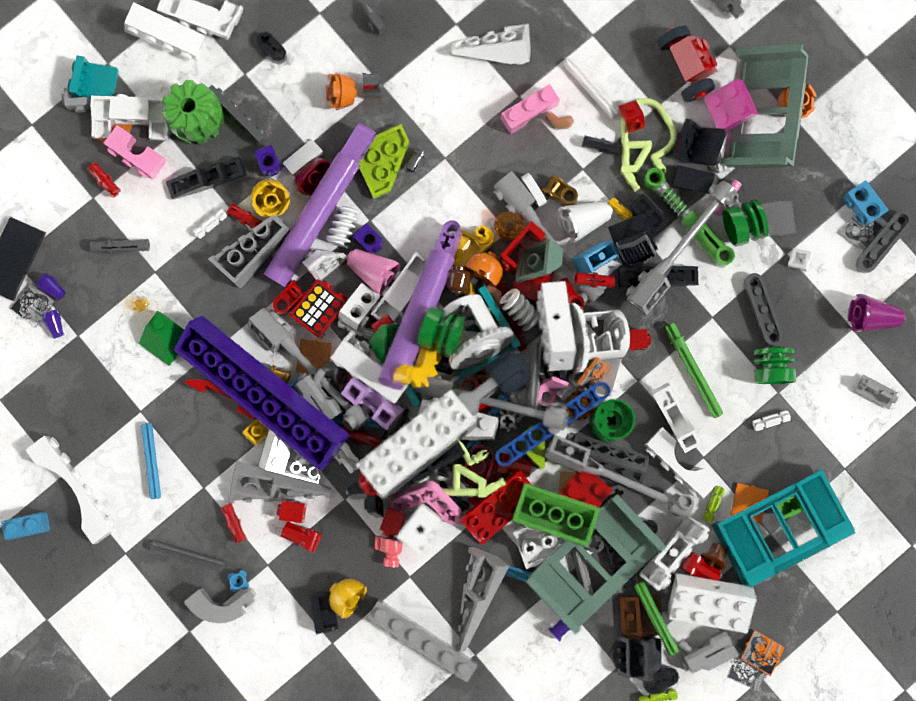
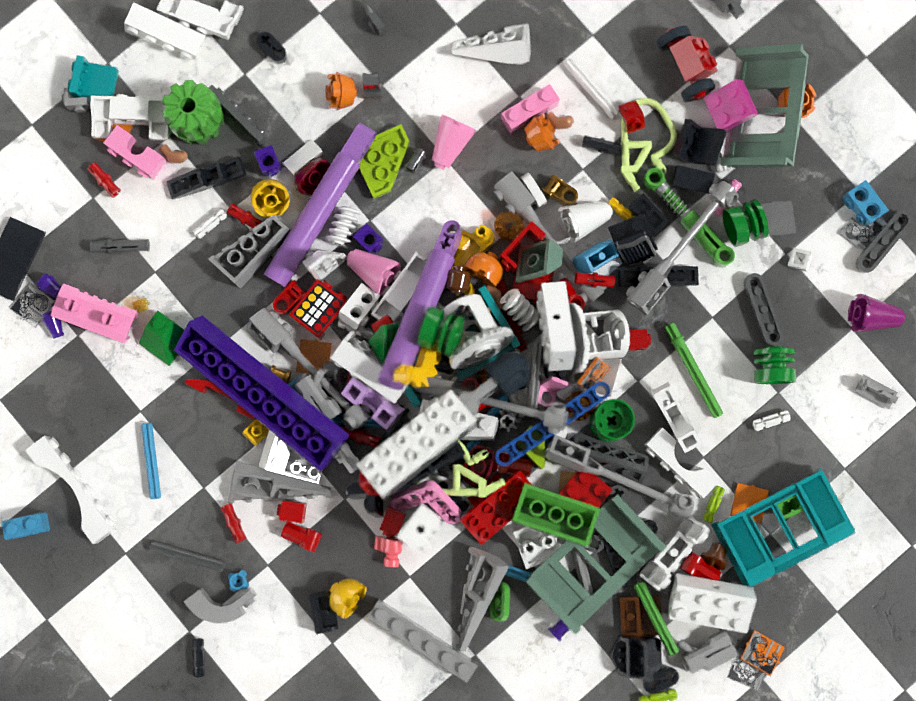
(93, 313): none -> bright pink piece
(173, 156): none -> nougat arm
(198, 657): none -> black axle
(450, 141): none -> bright pink cone
(500, 603): none -> bright green plate
(541, 134): none -> orange cone

